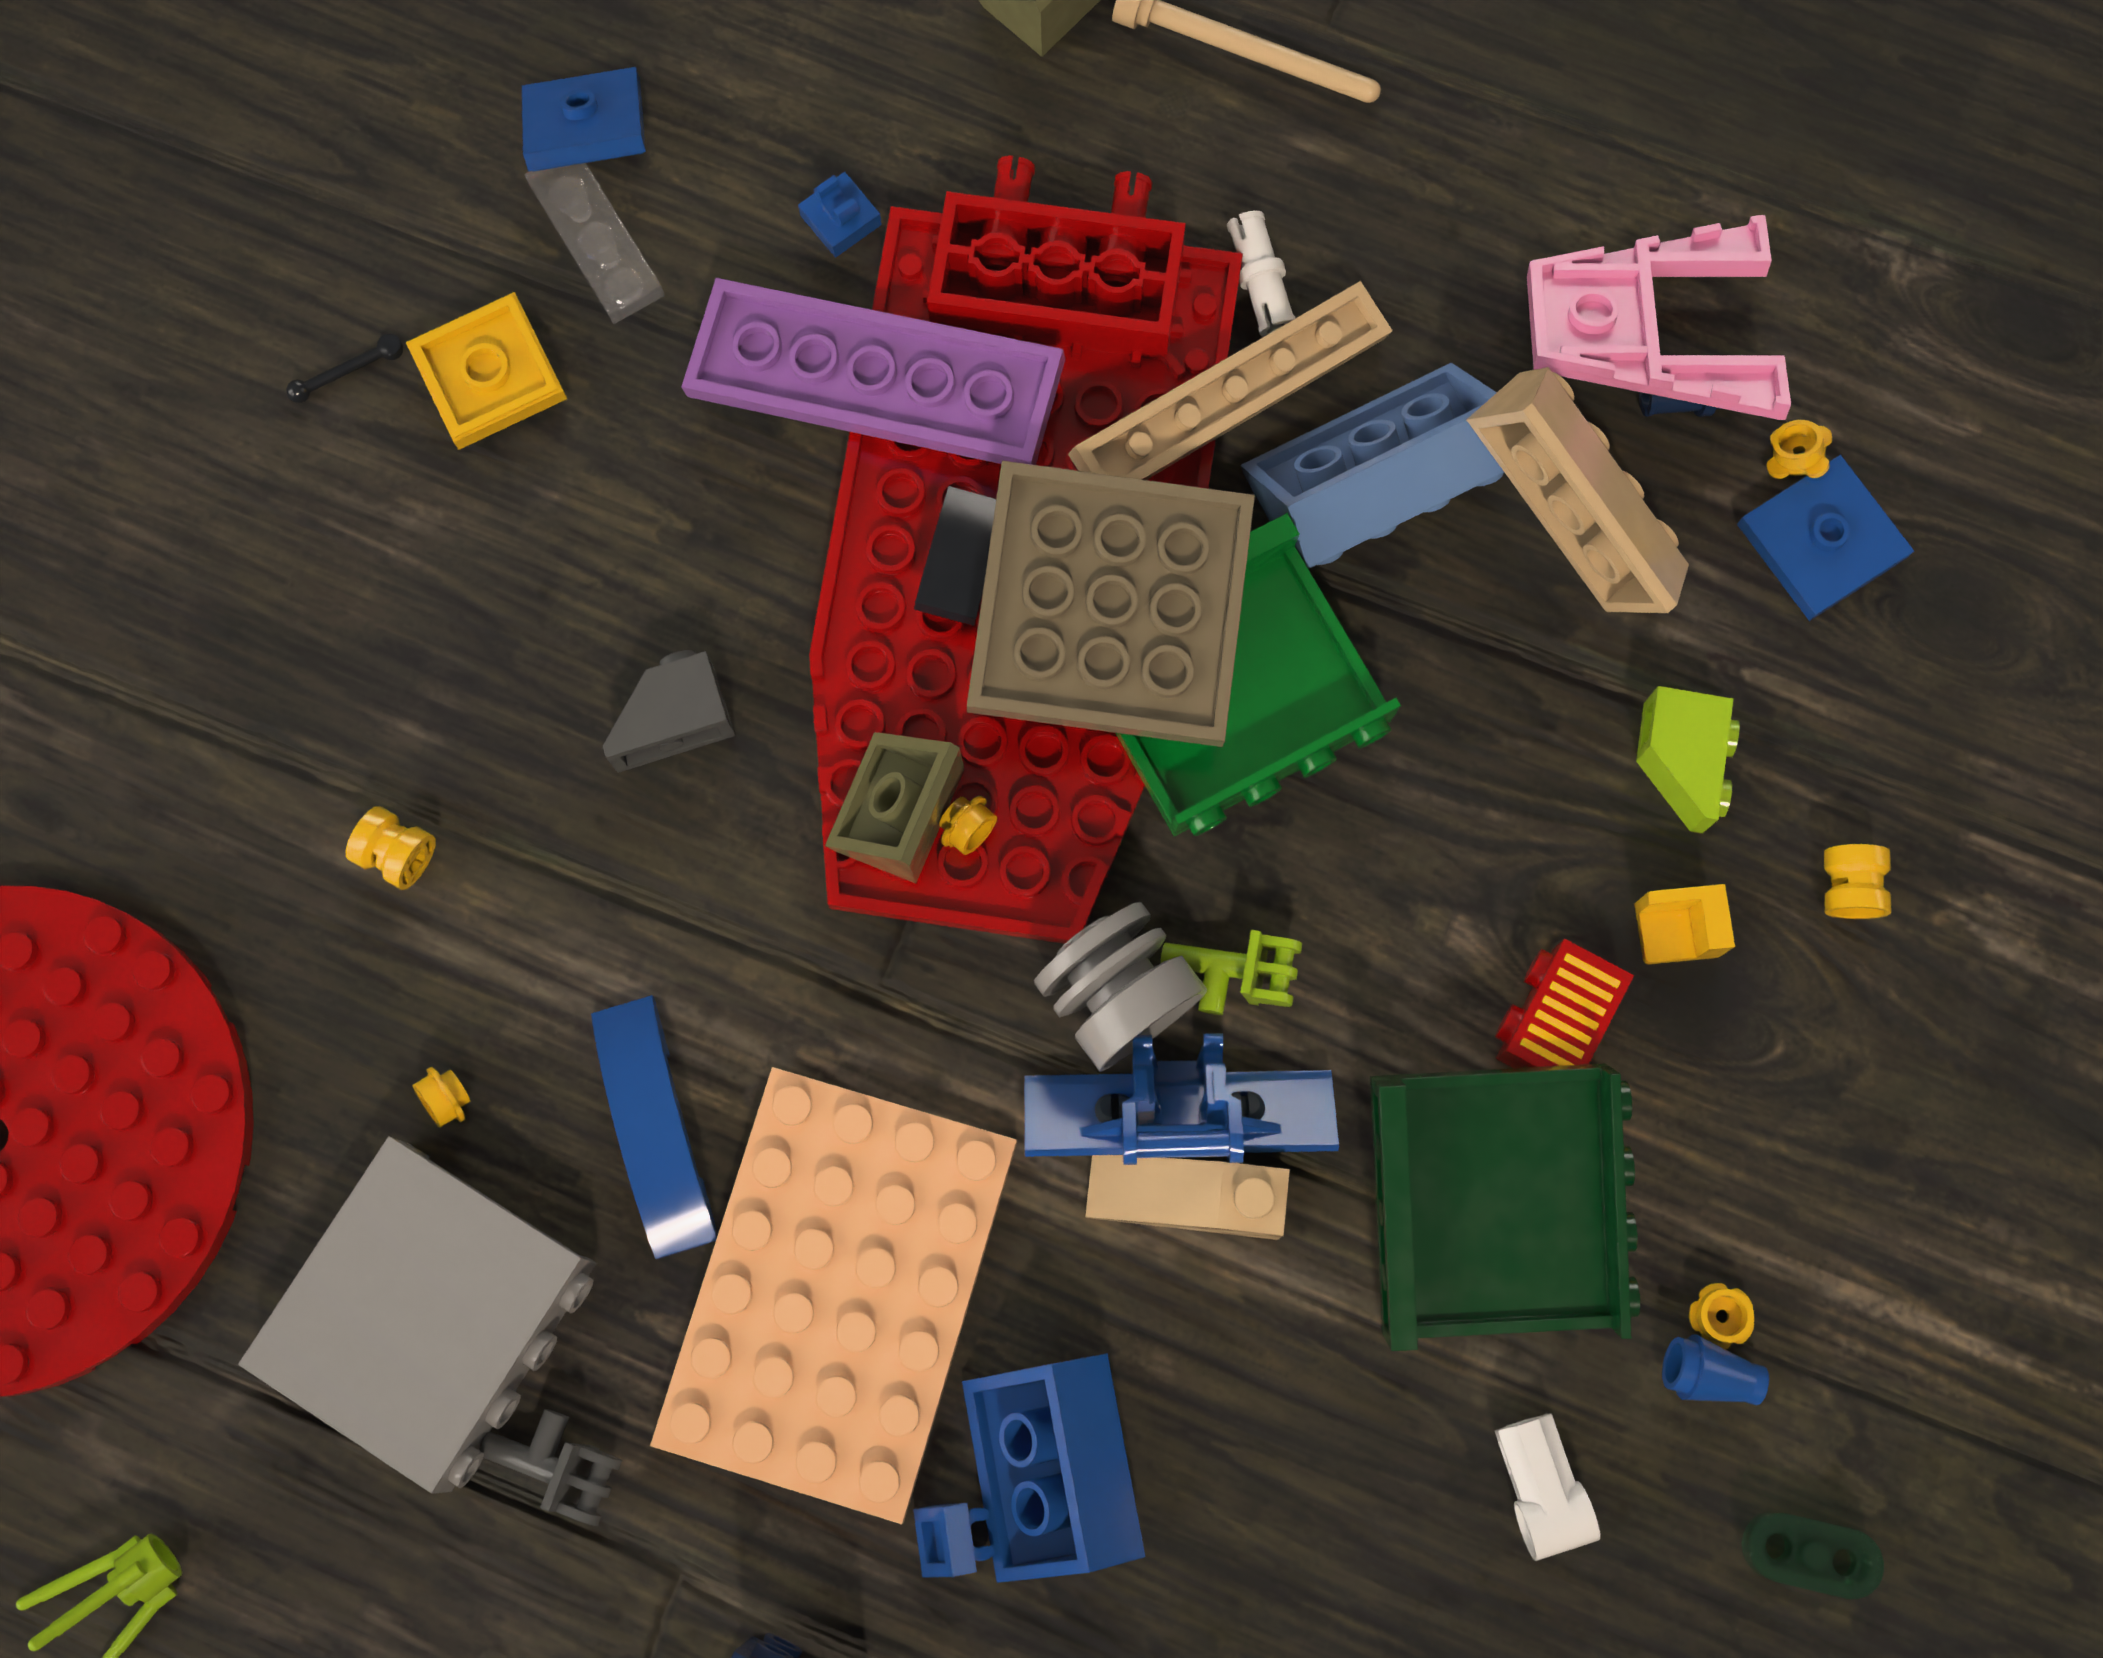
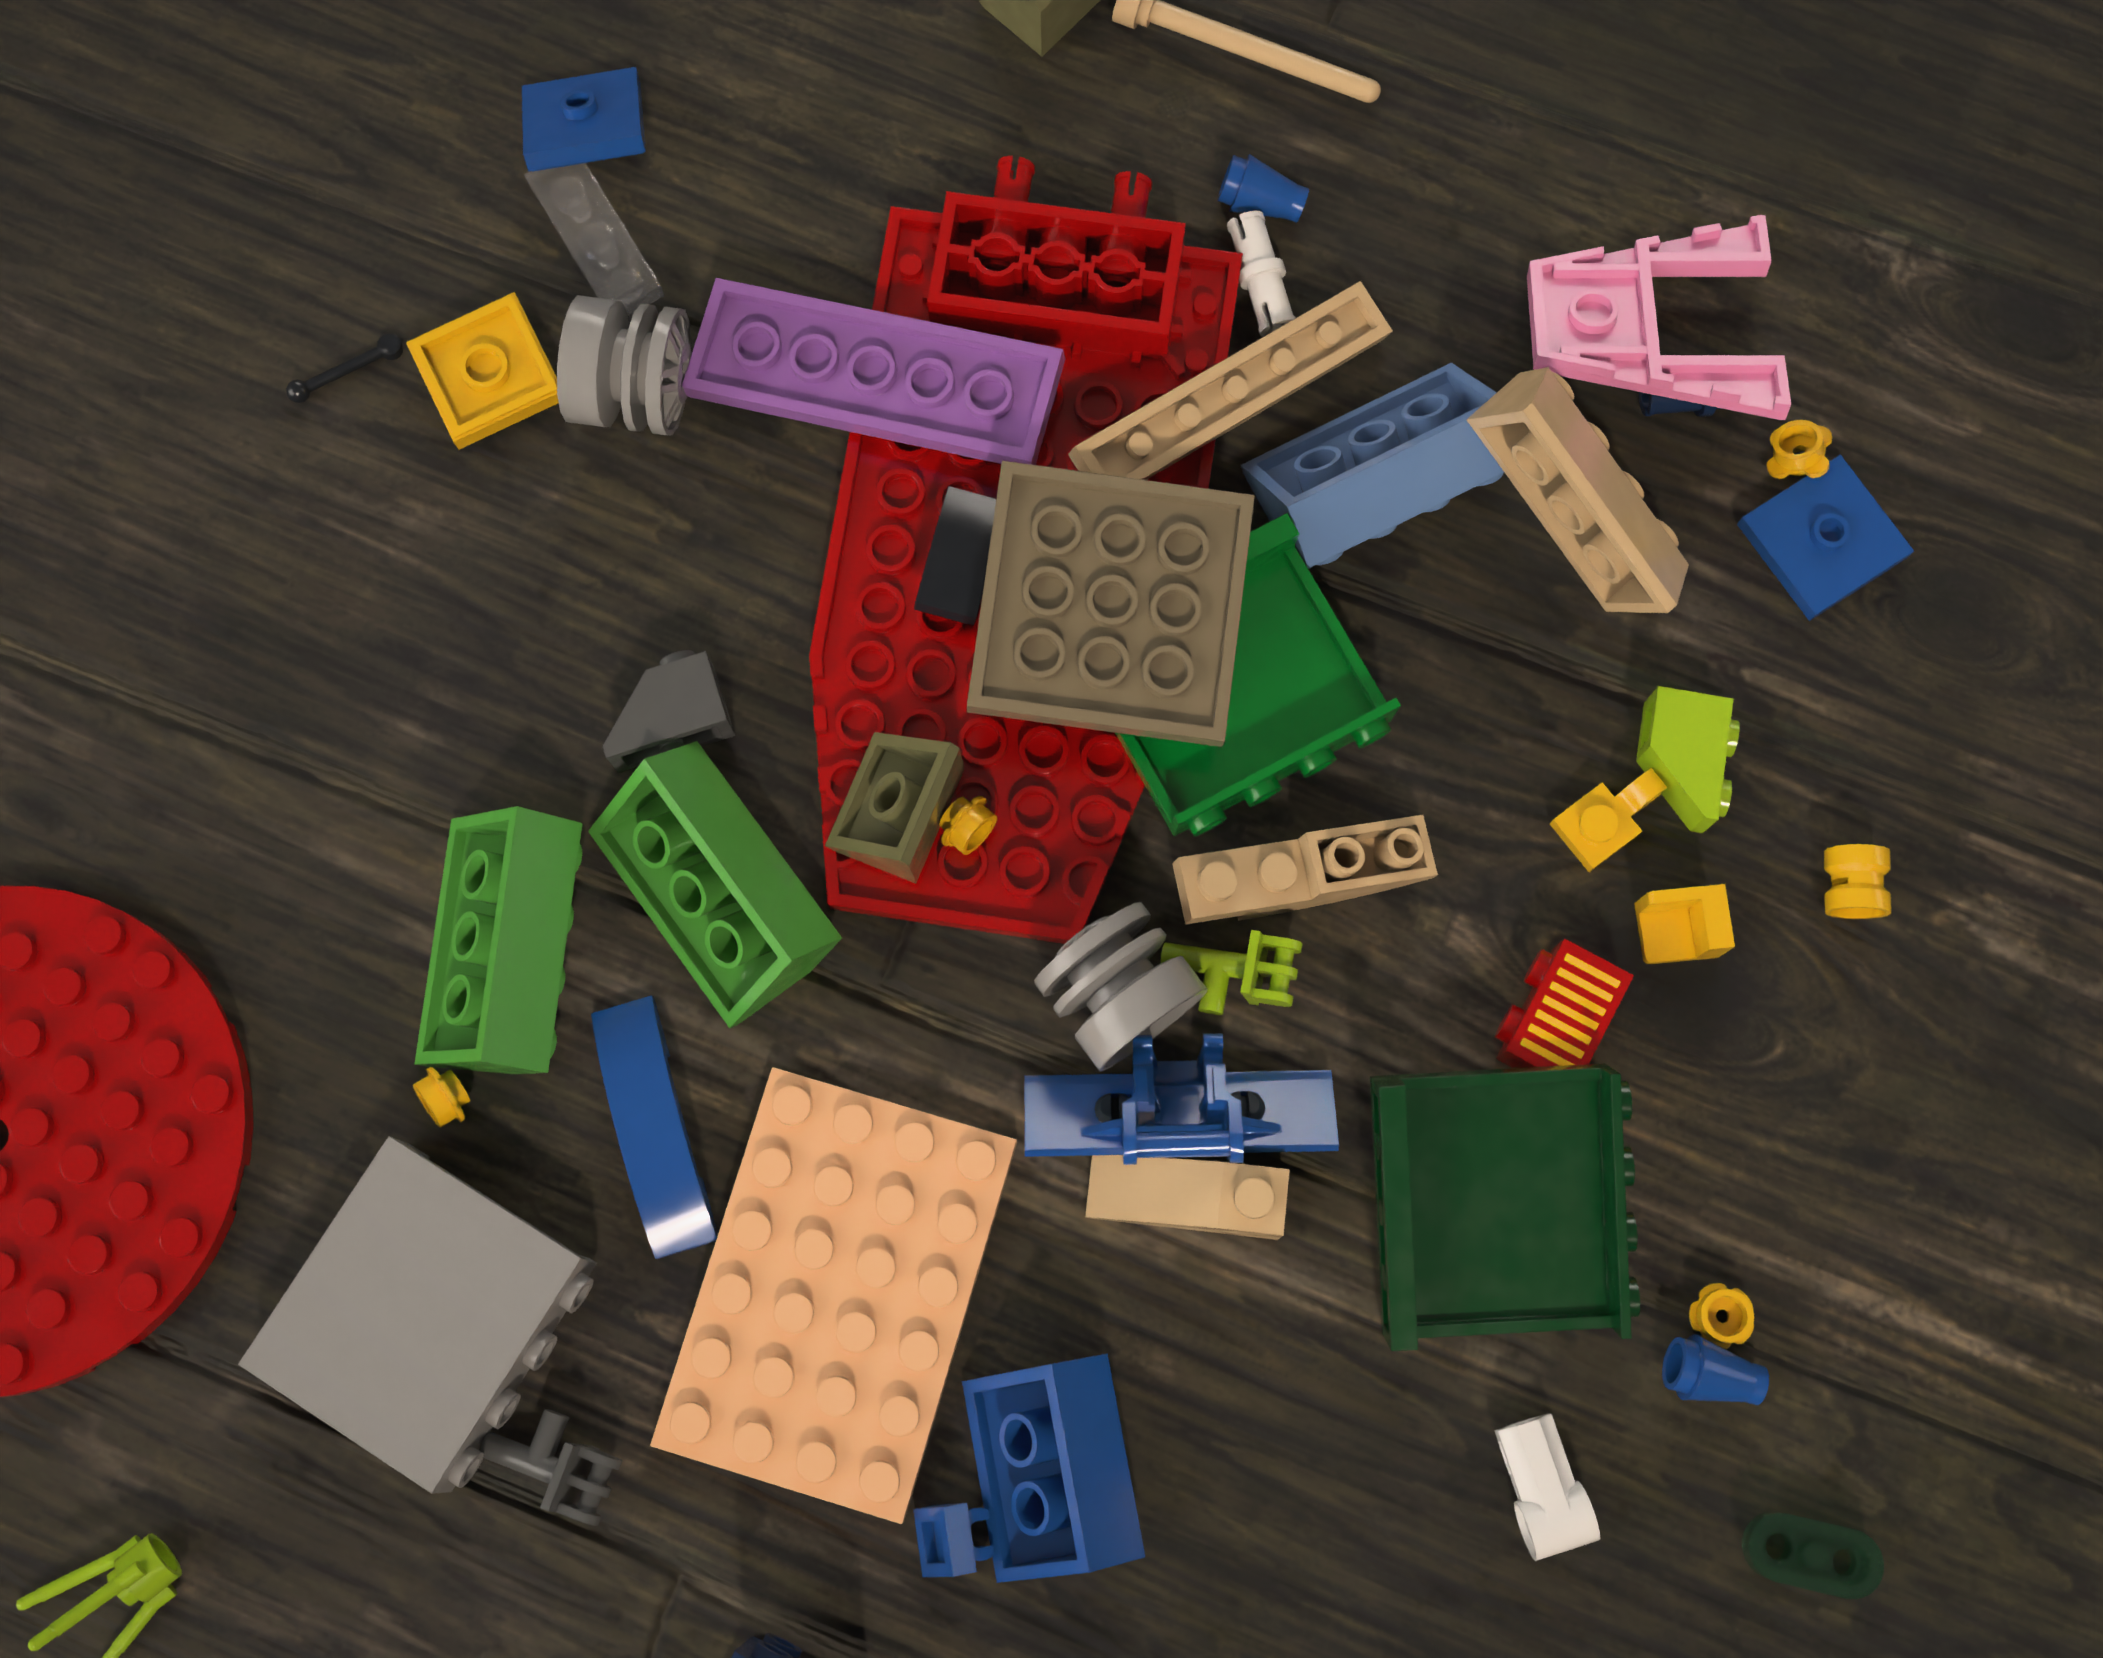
(391, 848): yellow wheel -> none
(500, 942): none -> bright green slope
(623, 365): none -> light grey wheel
(712, 882): none -> bright green slope
(839, 213): blue tile -> none
(1256, 186): none -> blue cone
(1304, 871): none -> tan slope
(1603, 823): none -> yellow plate

